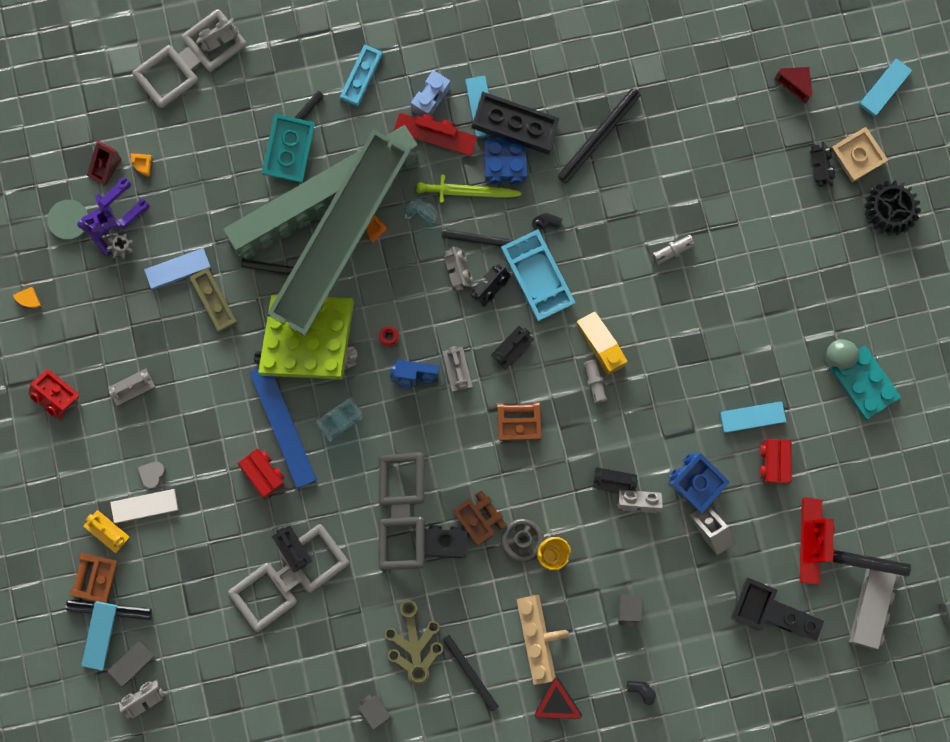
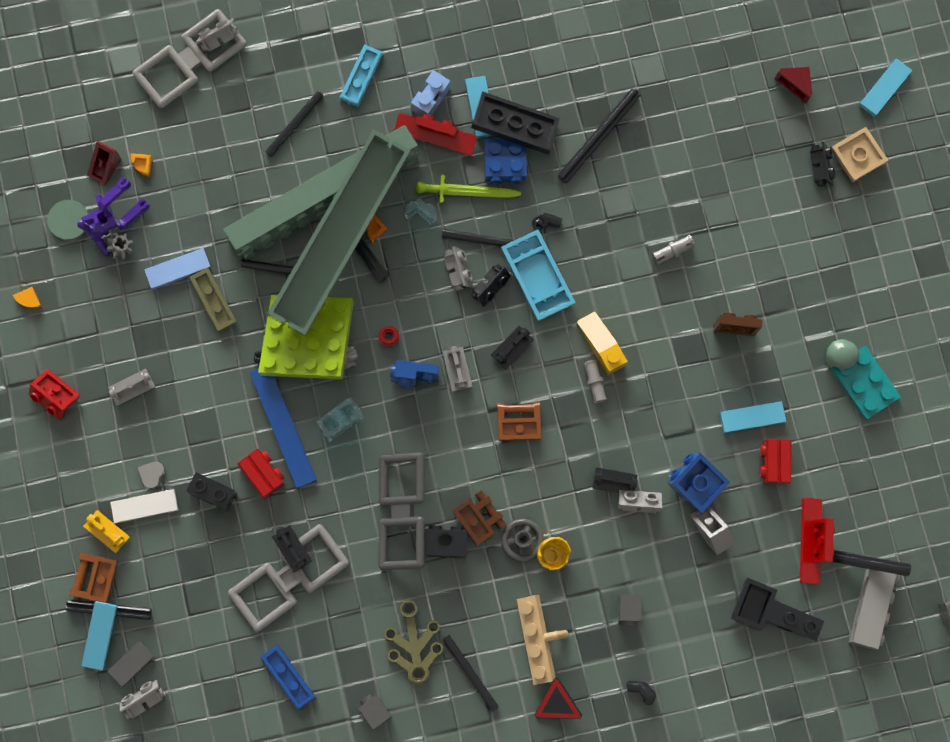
(211, 492): none -> black brick
(288, 148): teal plate -> none
(288, 677): none -> blue tile
(371, 261): none -> black axle
(730, 324): none -> reddish brown plate
(909, 212): black gear -> none

